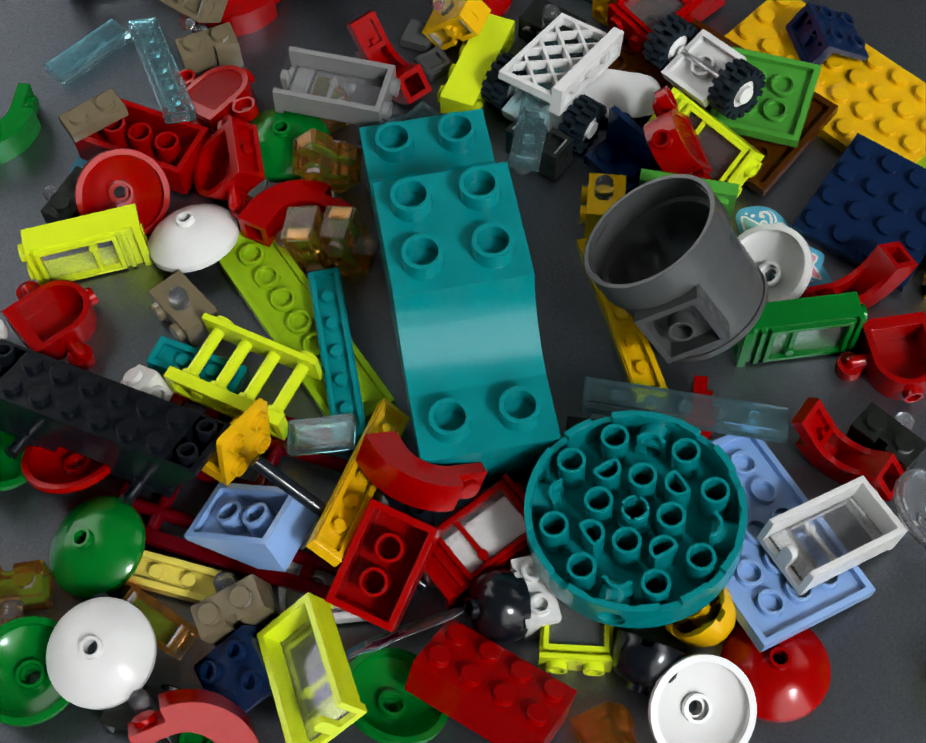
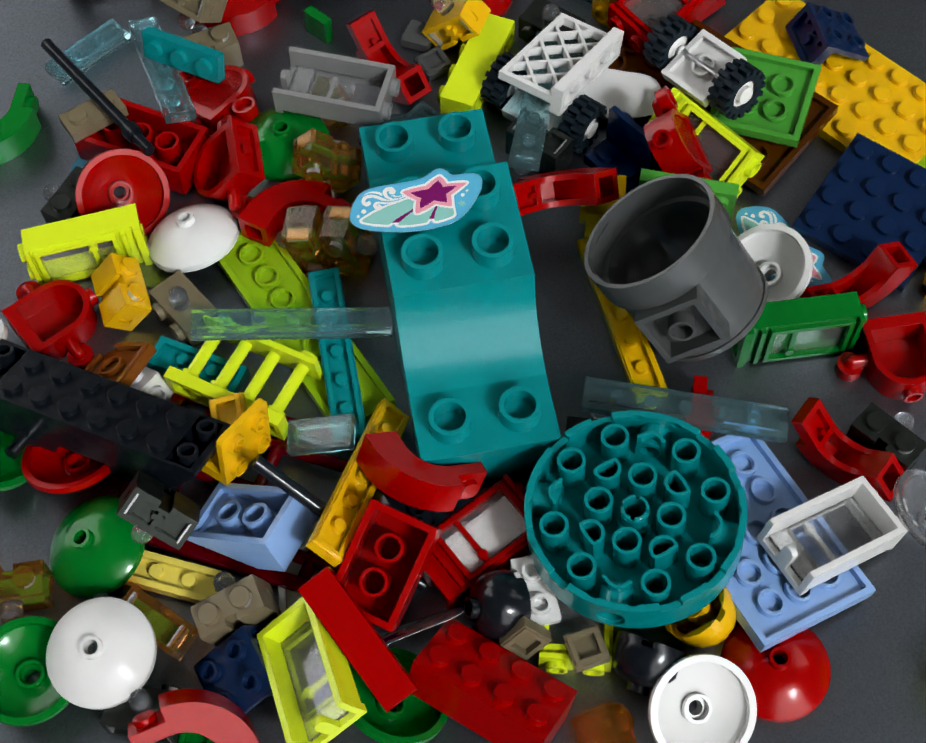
(122, 292): none -> yellow piece
(124, 362): none -> dark orange tile
(129, 129): none -> black bar
(157, 512): none -> pearl dark grey piece
(183, 54): none -> teal plate
(228, 407): none -> yellow tile
(291, 323): none -> clear light blue tile
(318, 24): none -> green tile
(358, 639): none -> red tile
(416, 204): none -> sticker
(526, 638): none -> dark tan tile
(566, 188): none -> red arch
(586, 648): none -> dark tan tile

